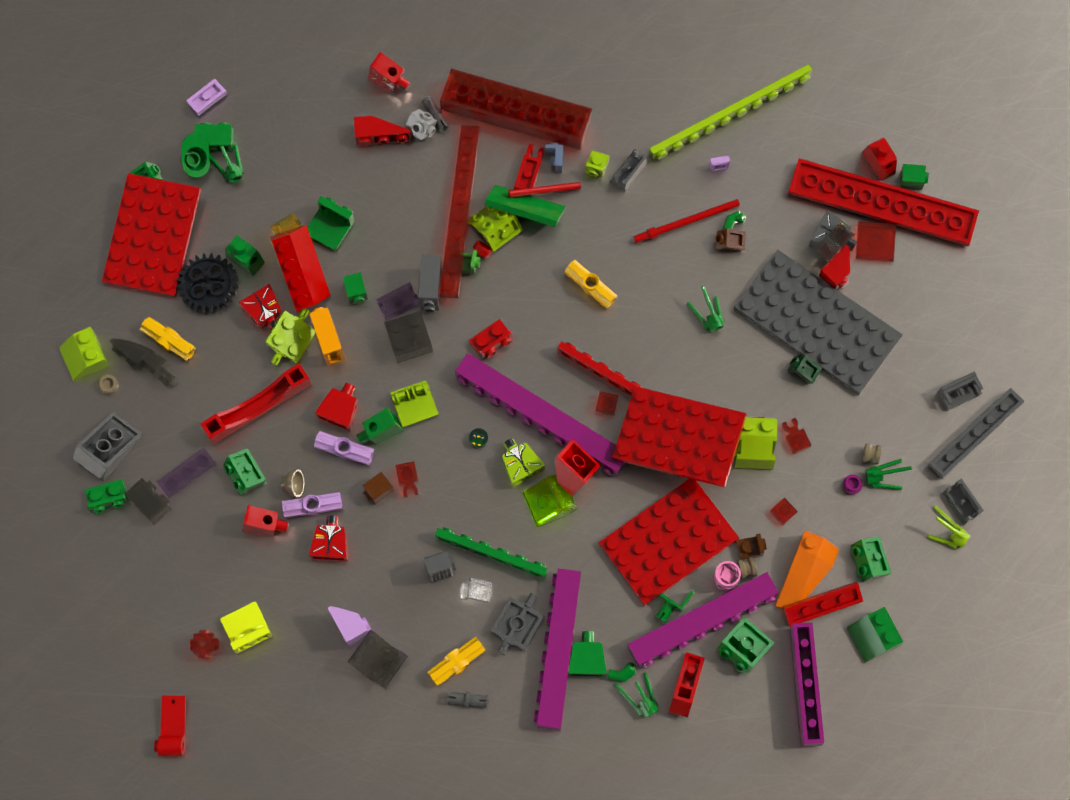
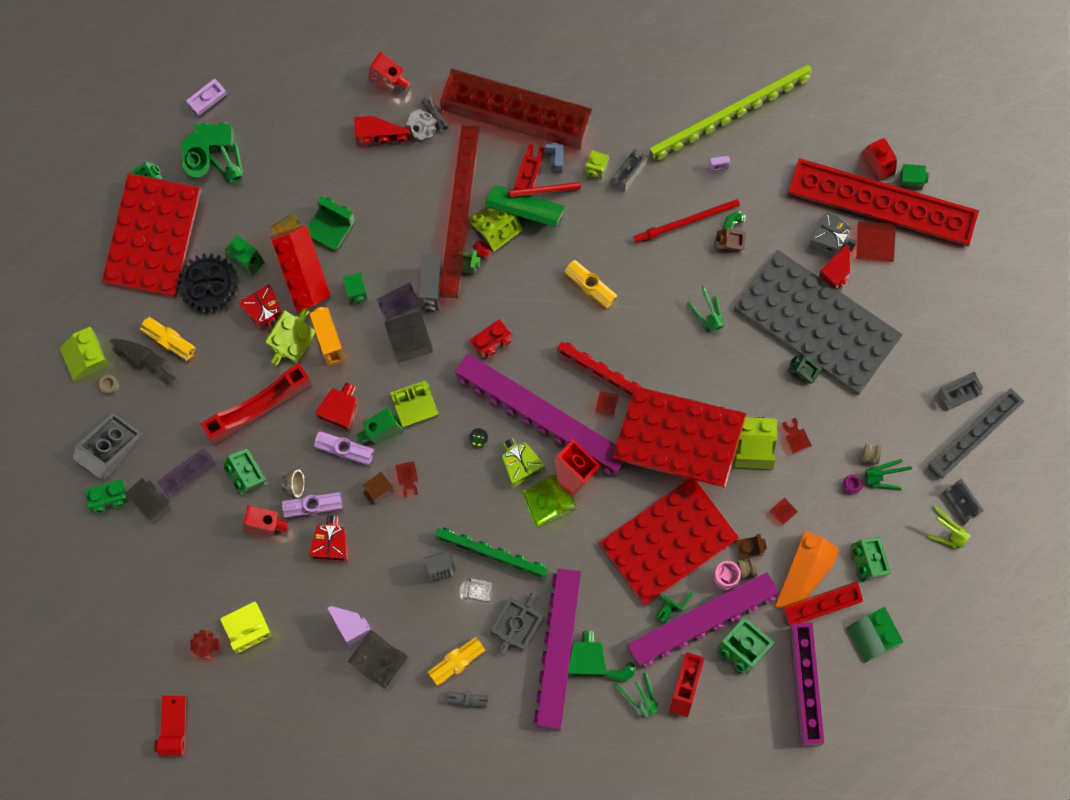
(834, 242): clear smoke slope -> none

